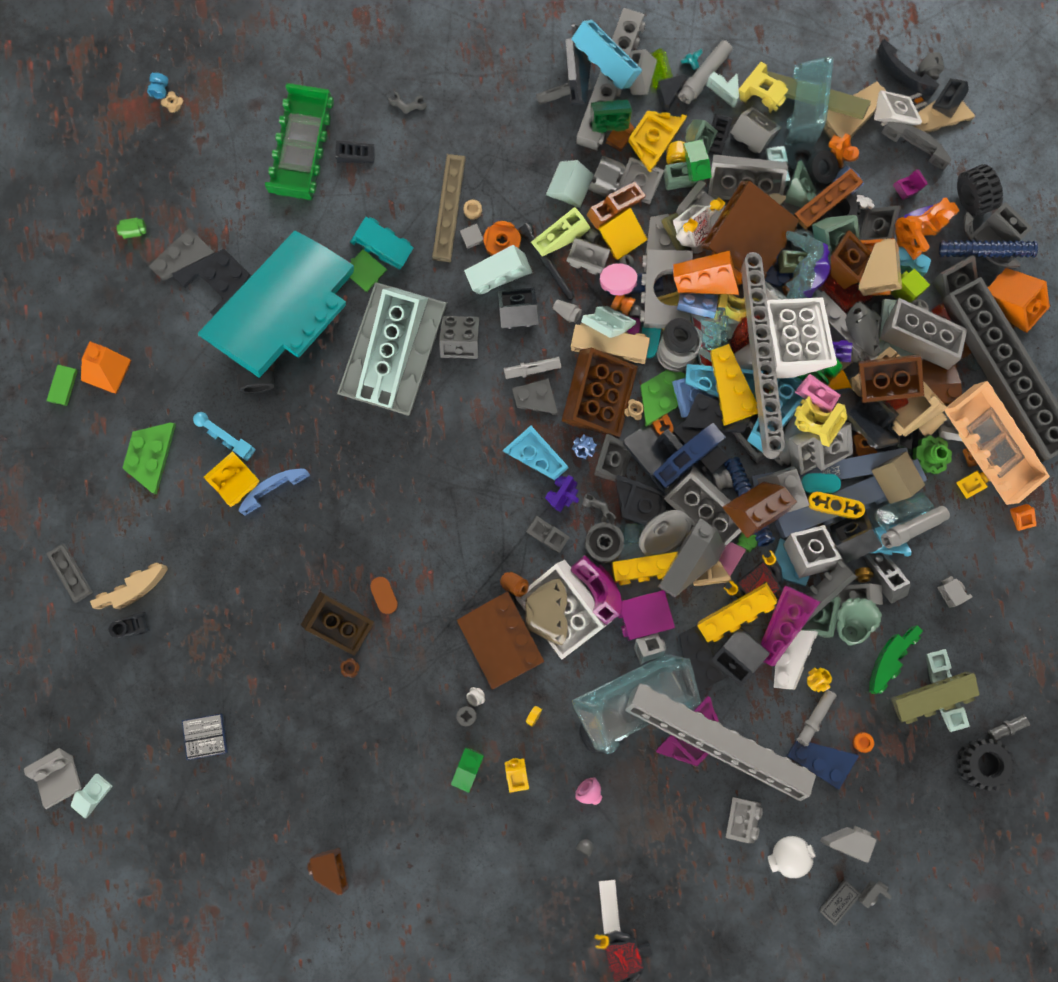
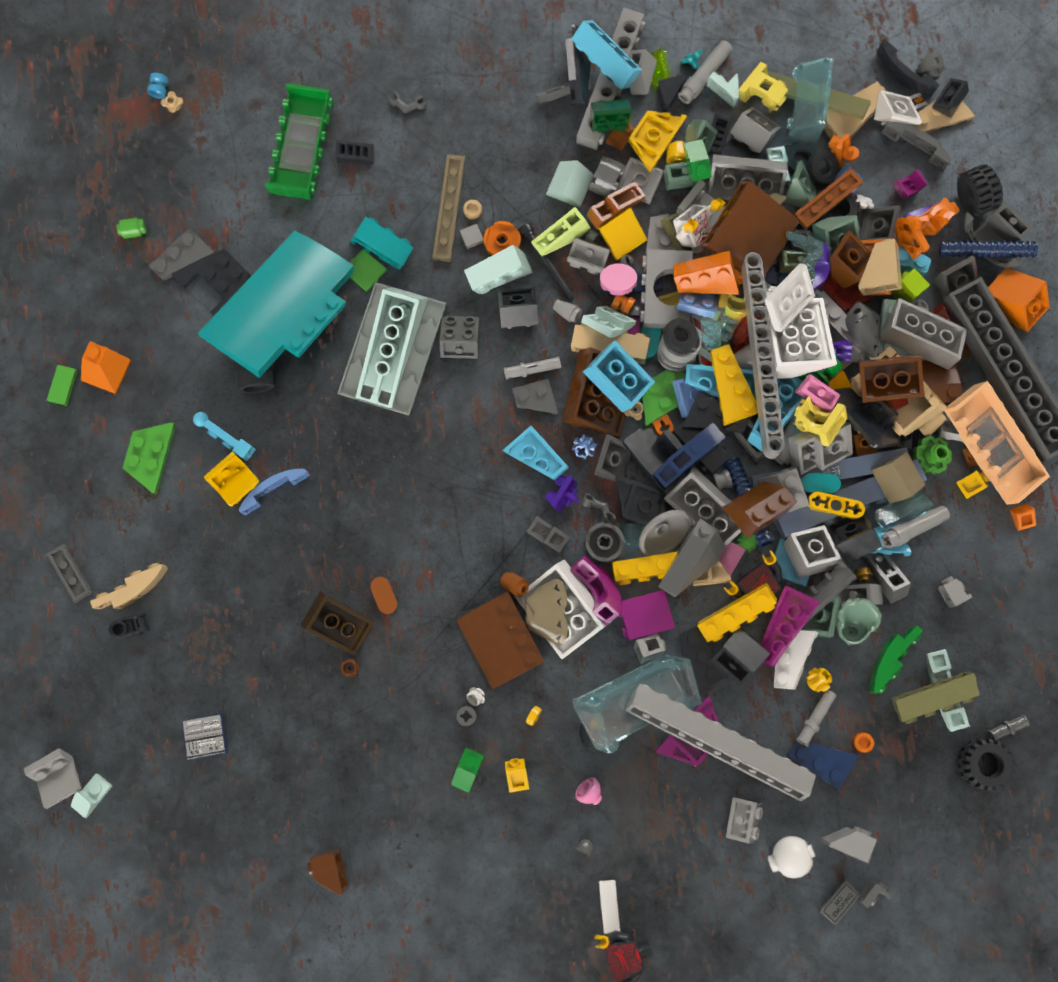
(618, 376): none -> medium azure brick
(789, 297): none -> white plate

